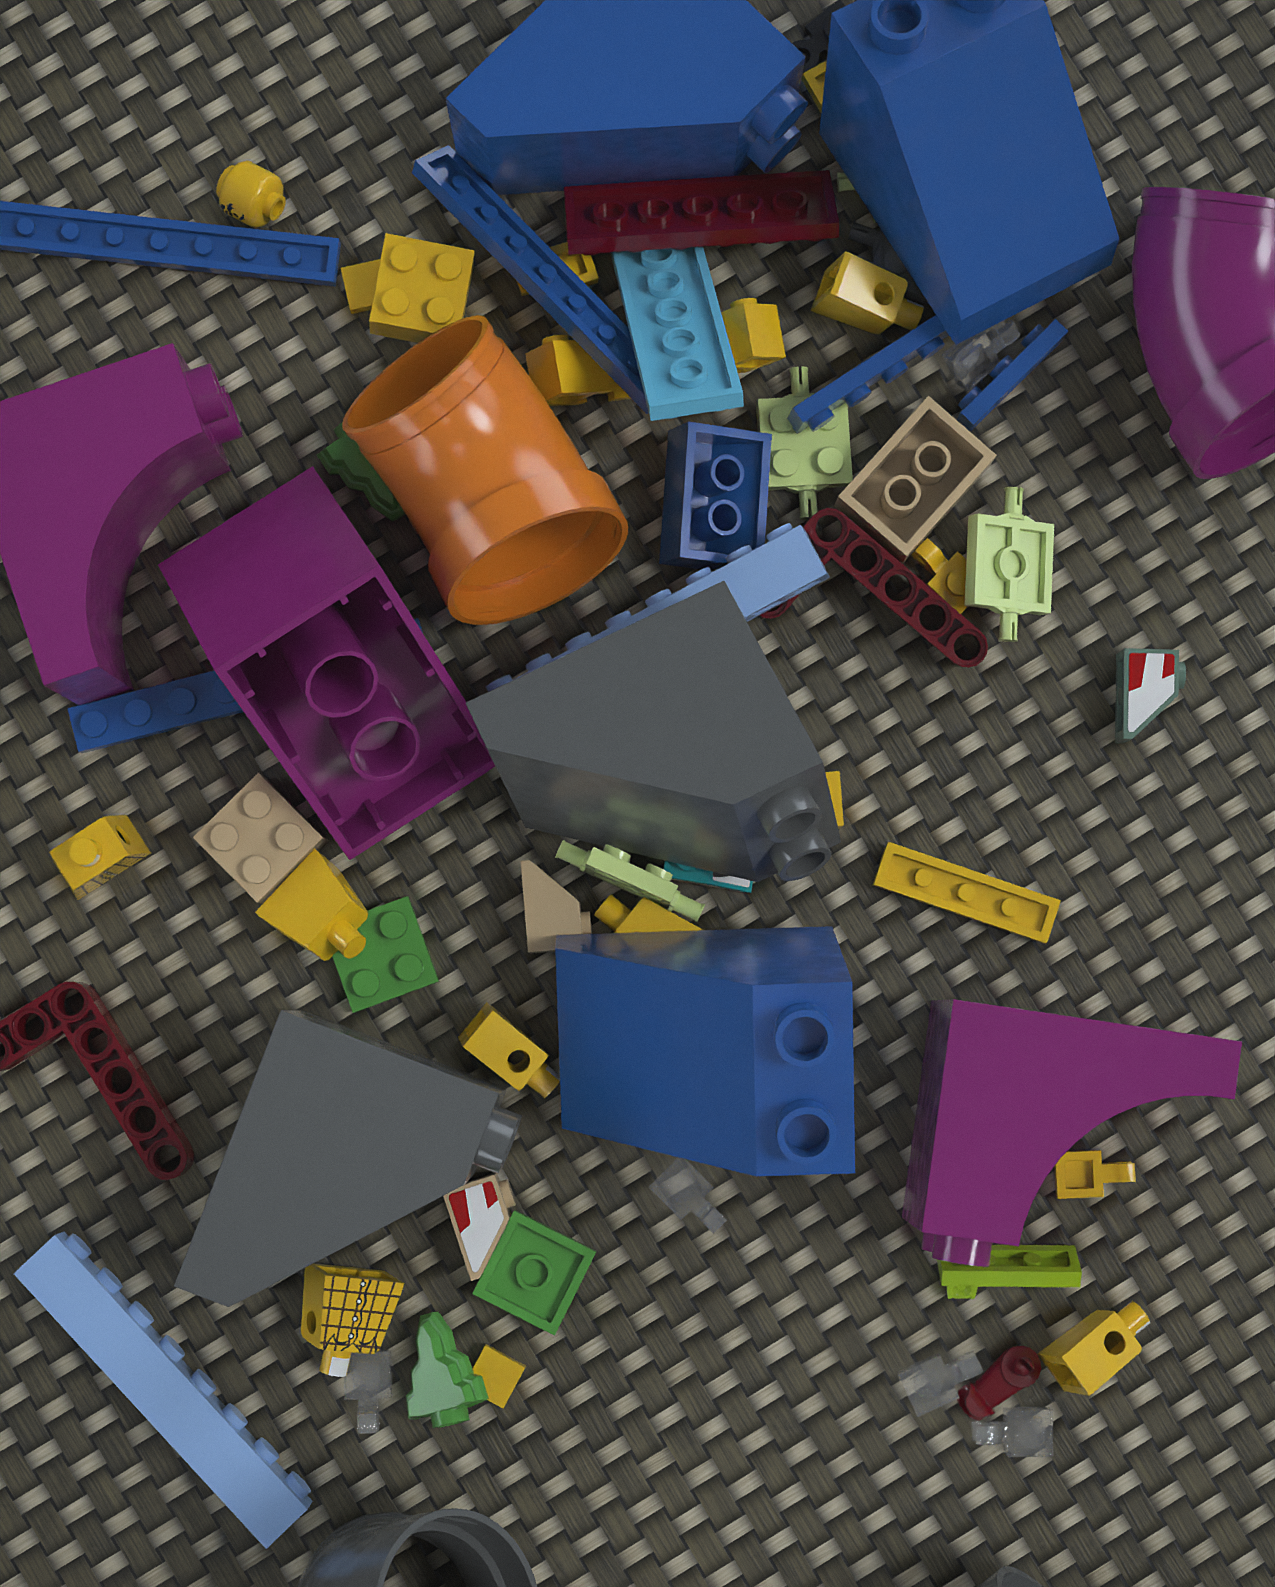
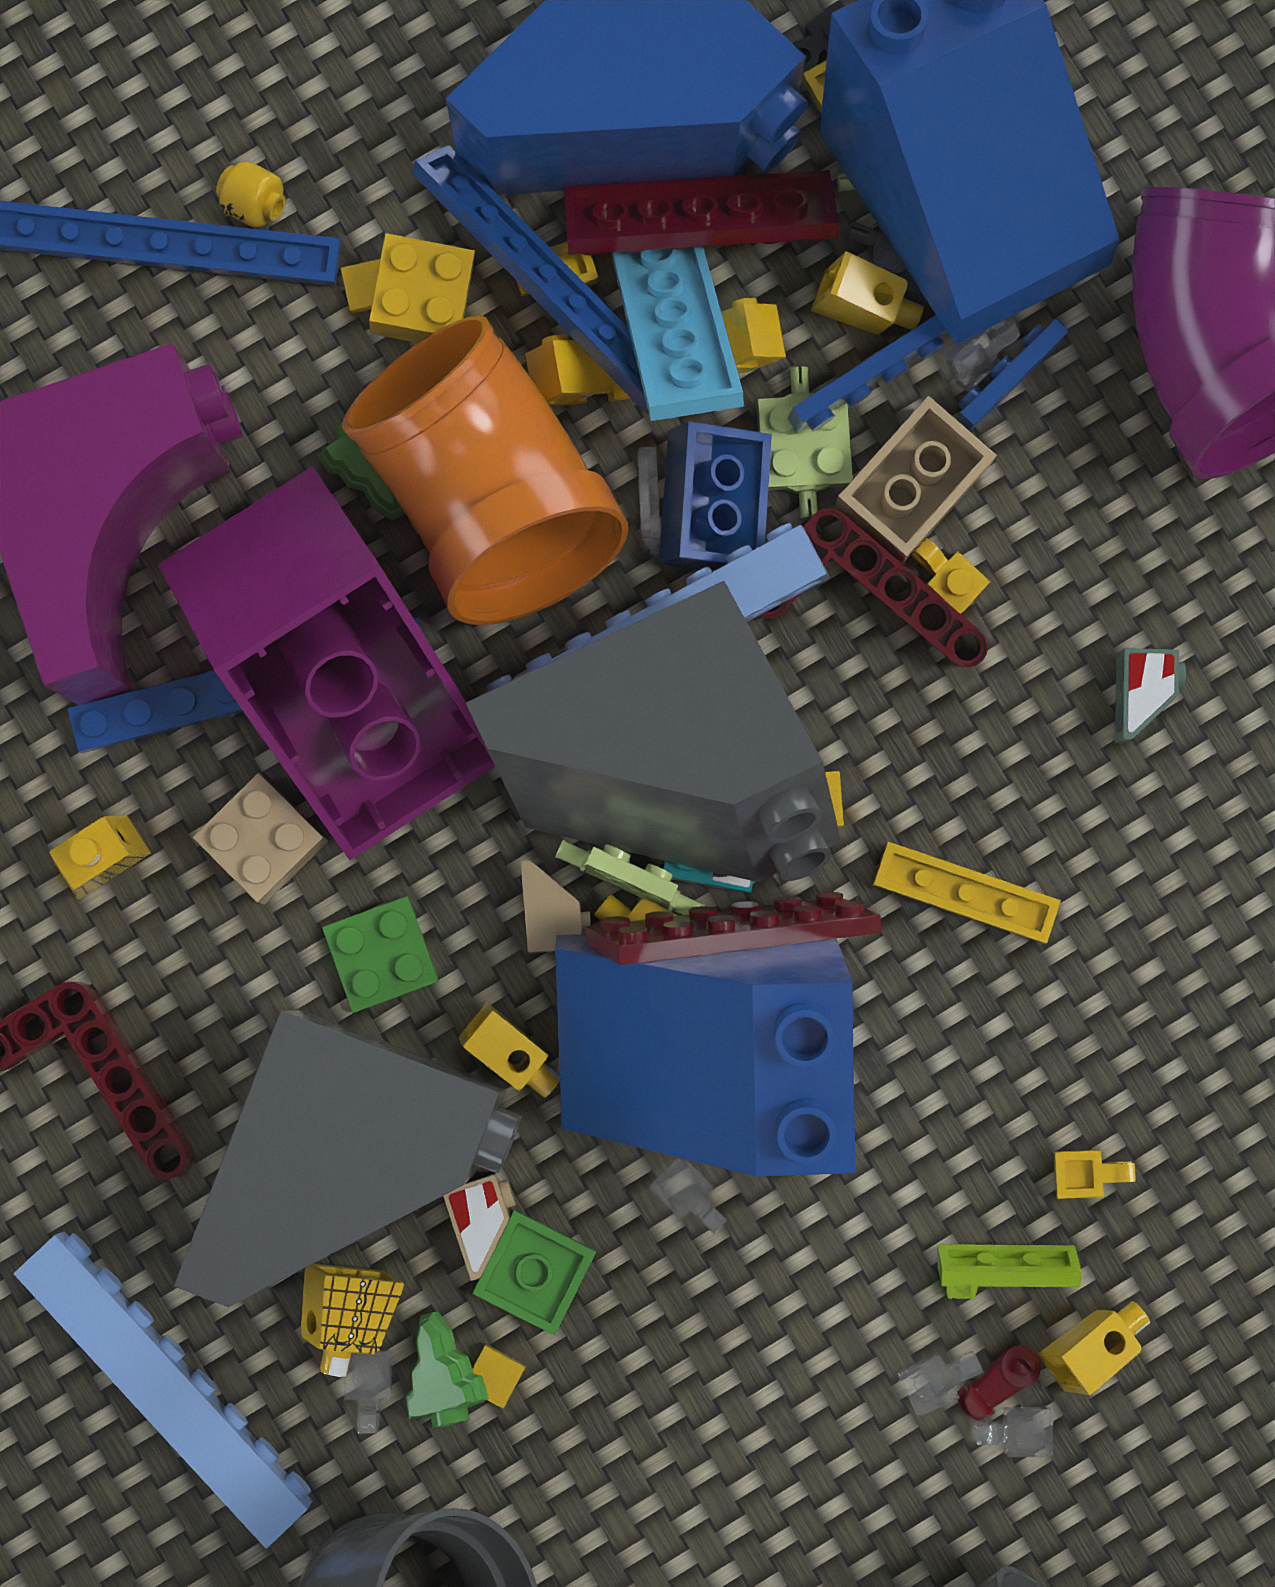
(317, 909): yellow torso -> none
(648, 500): none -> clear tile
(741, 928): none -> dark red plate
(1009, 564): yellowish green plate -> none
(1014, 1094): magenta brick -> none

